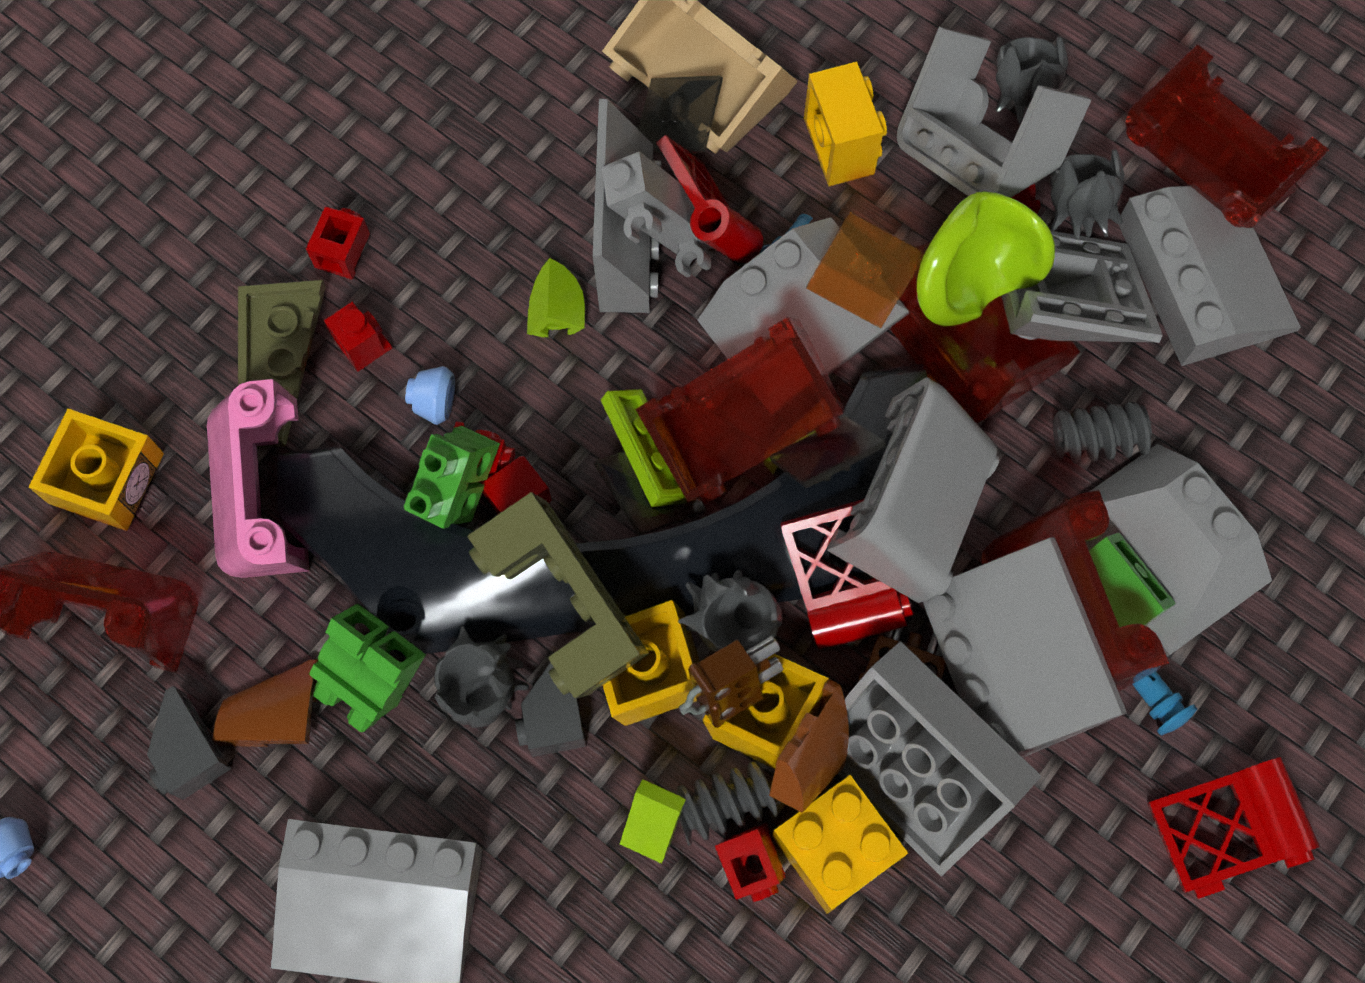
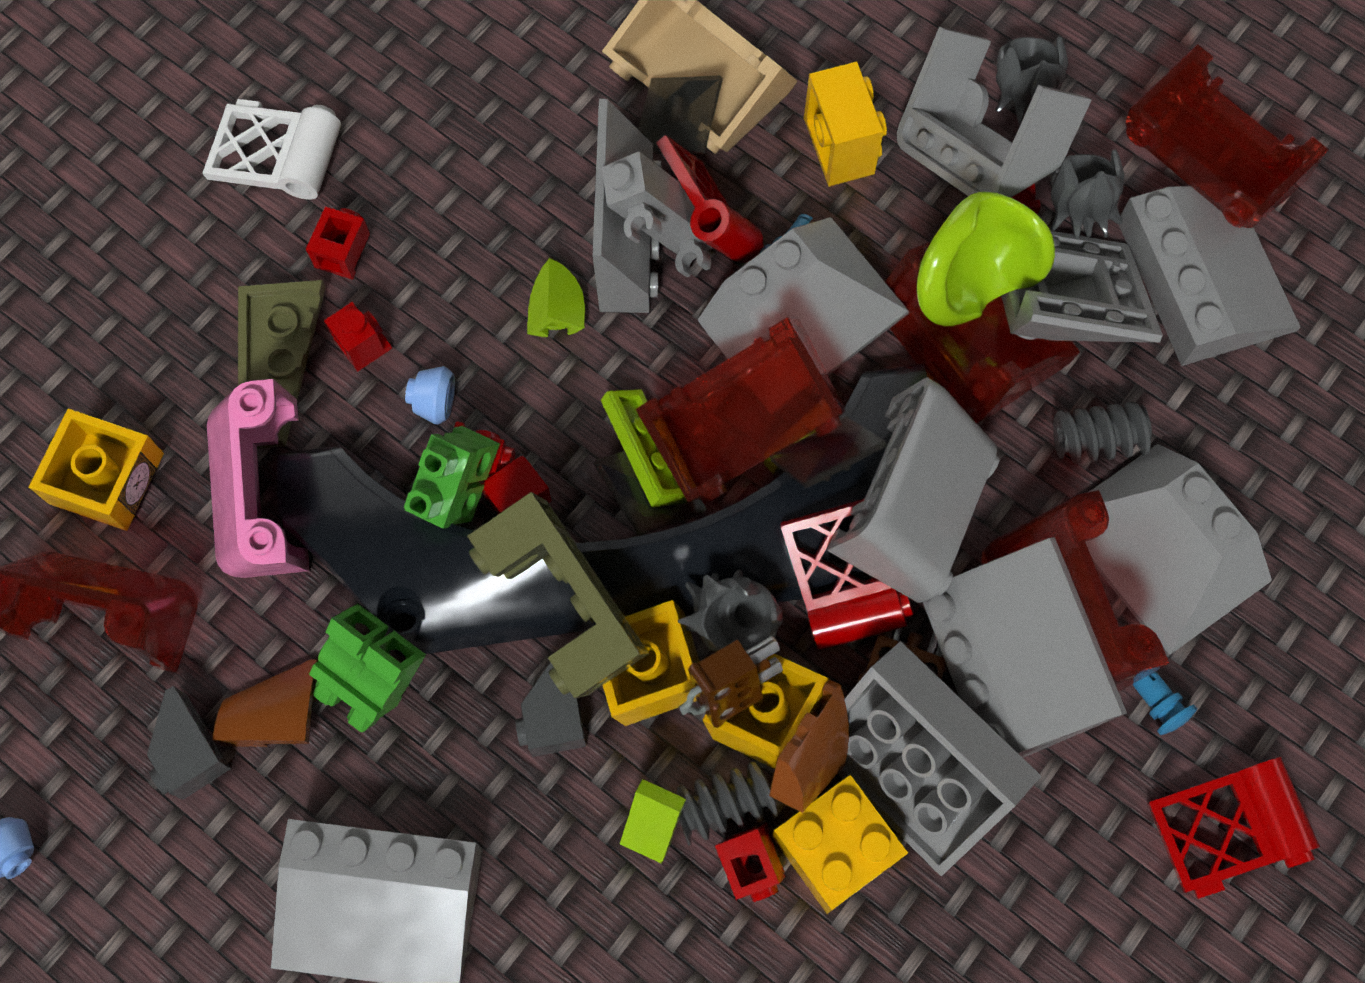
(302, 154): none -> white piece
(476, 680): dark grey hair -> none
(865, 270): clear orange piece -> none
(1128, 583): bright green brick -> none

